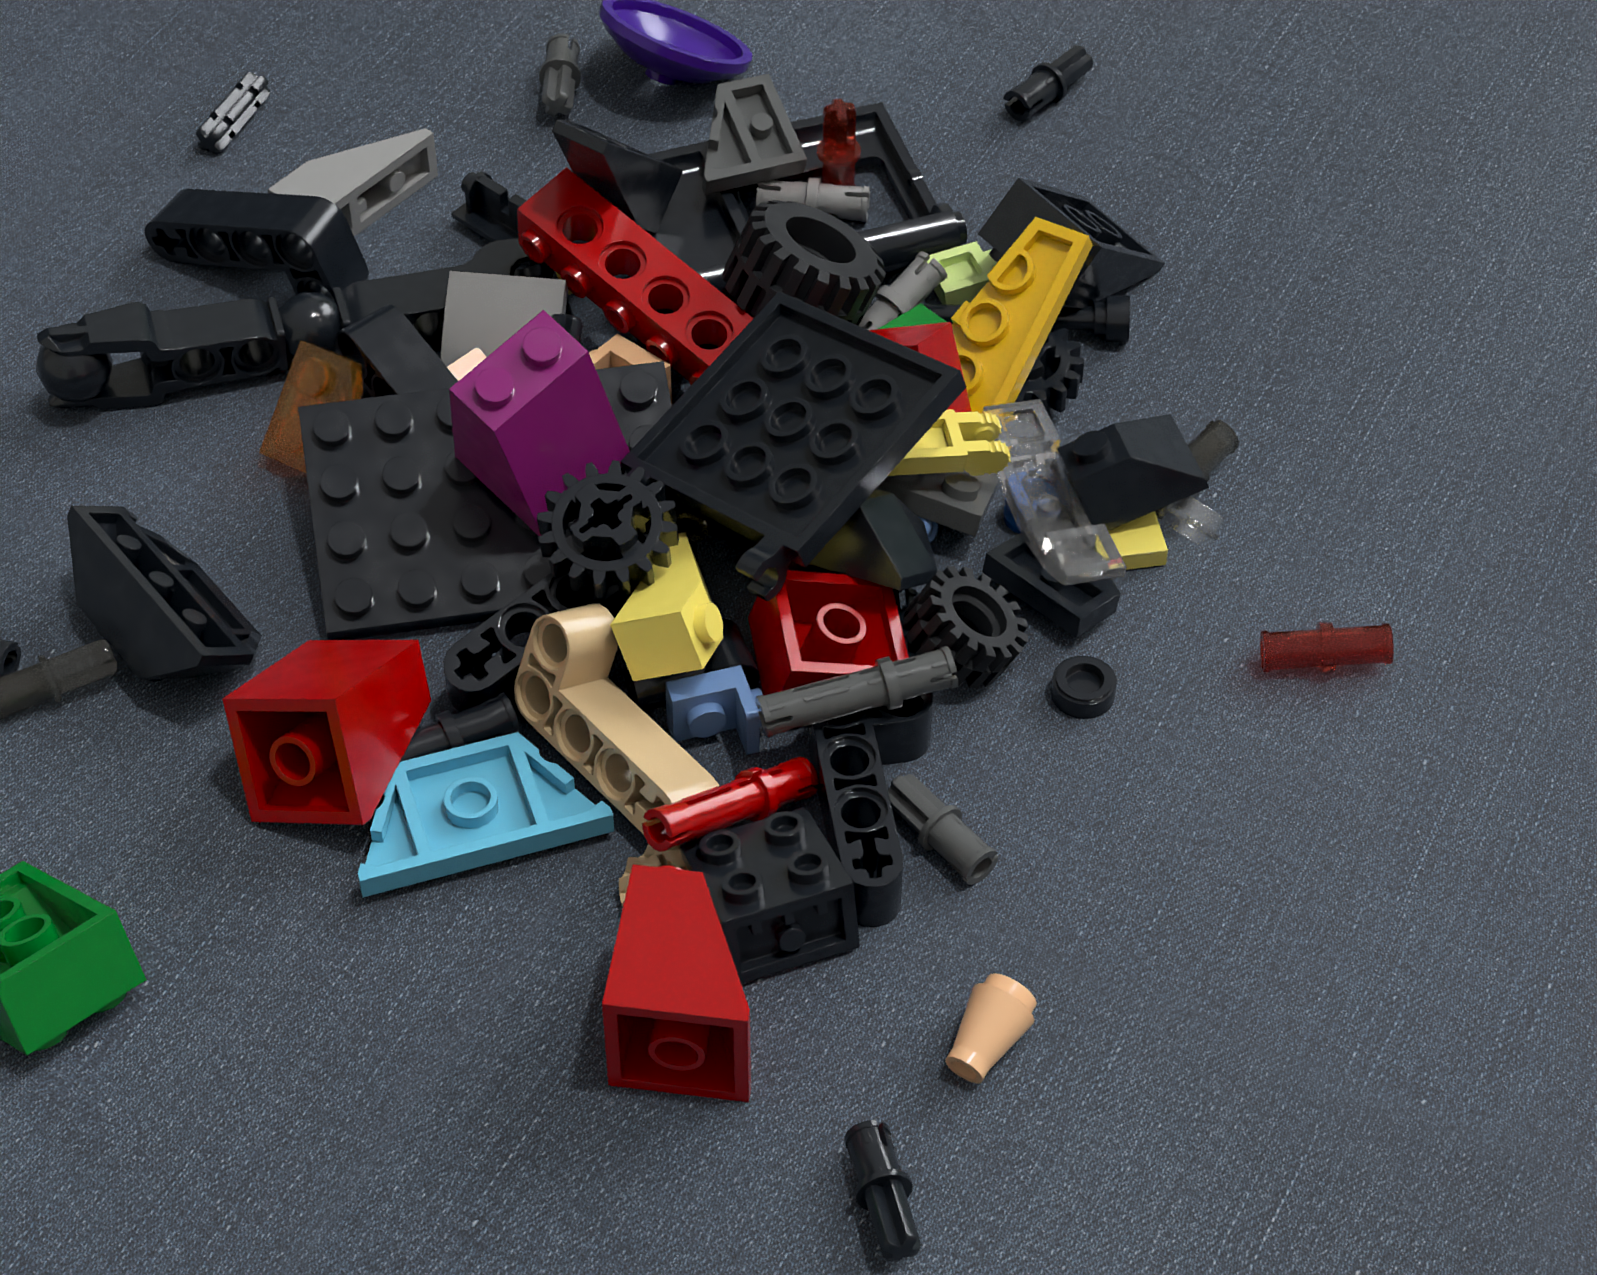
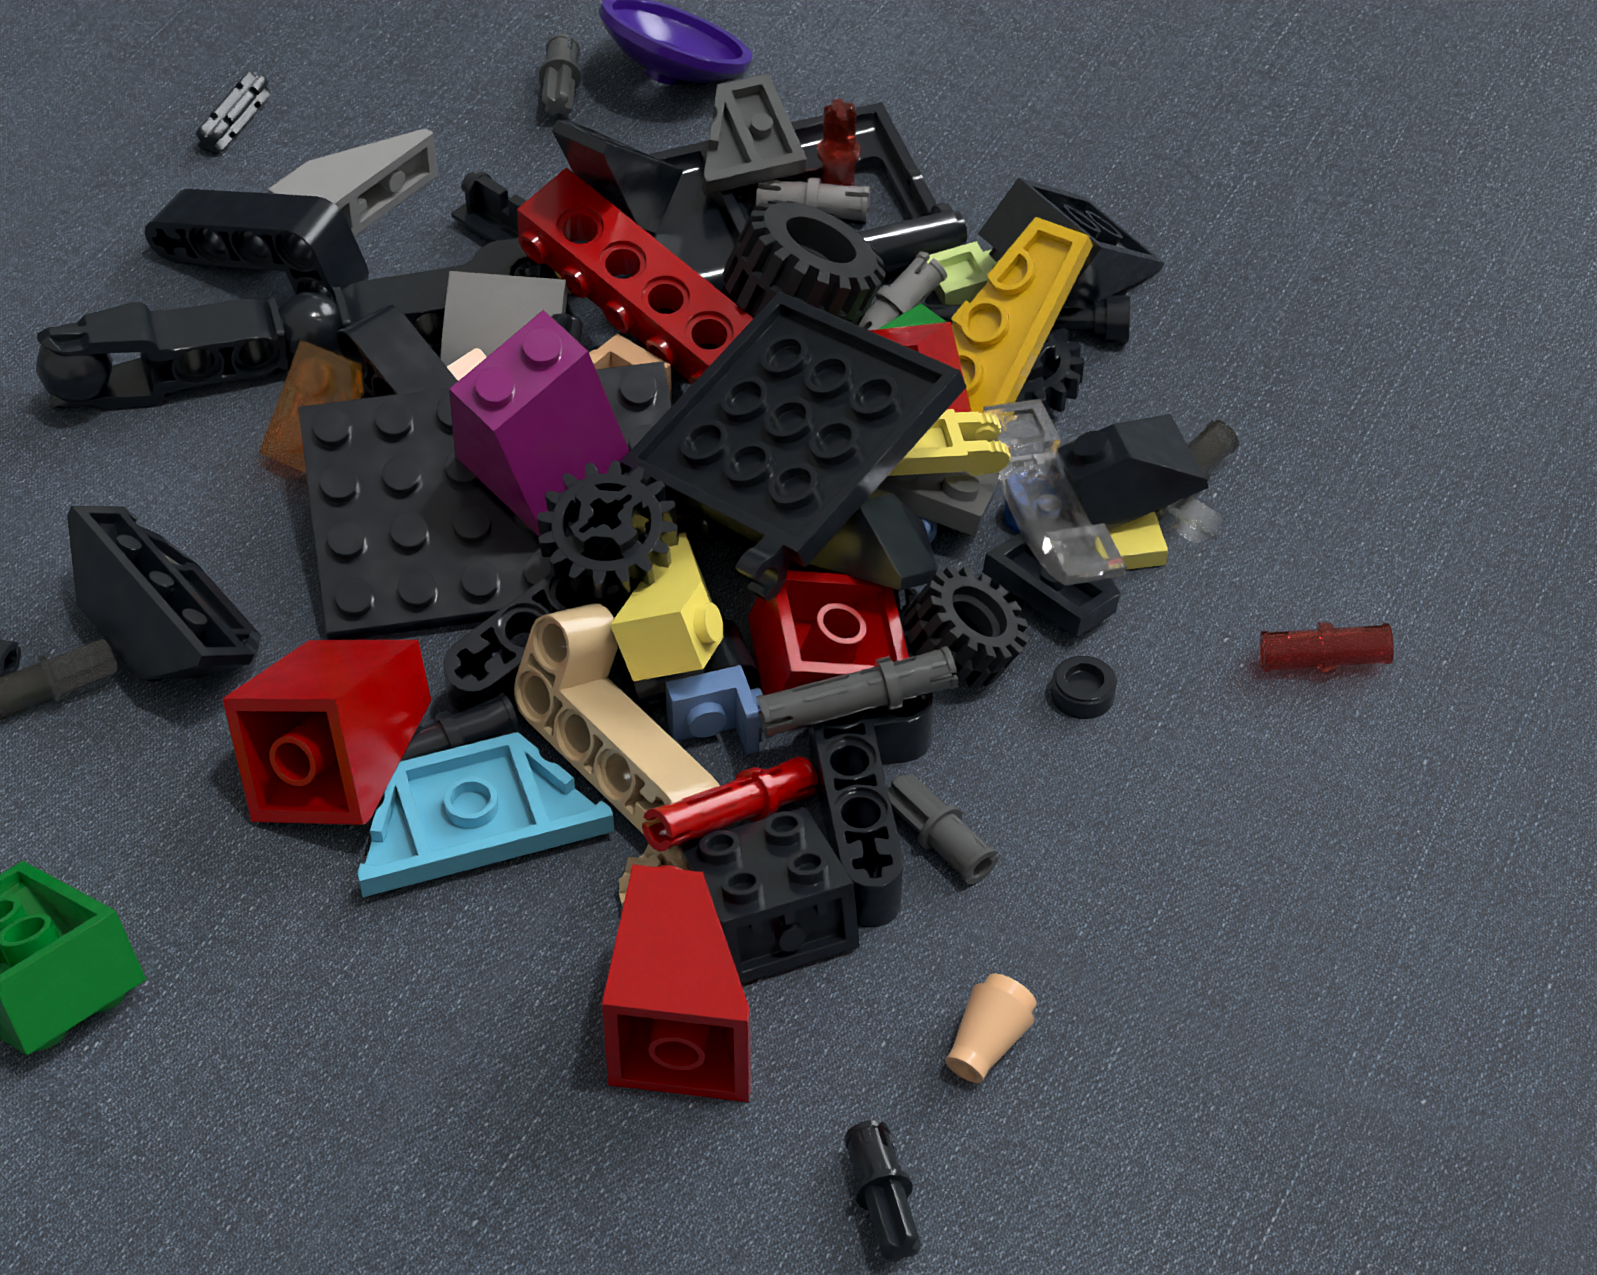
(1047, 83): black axle -> none

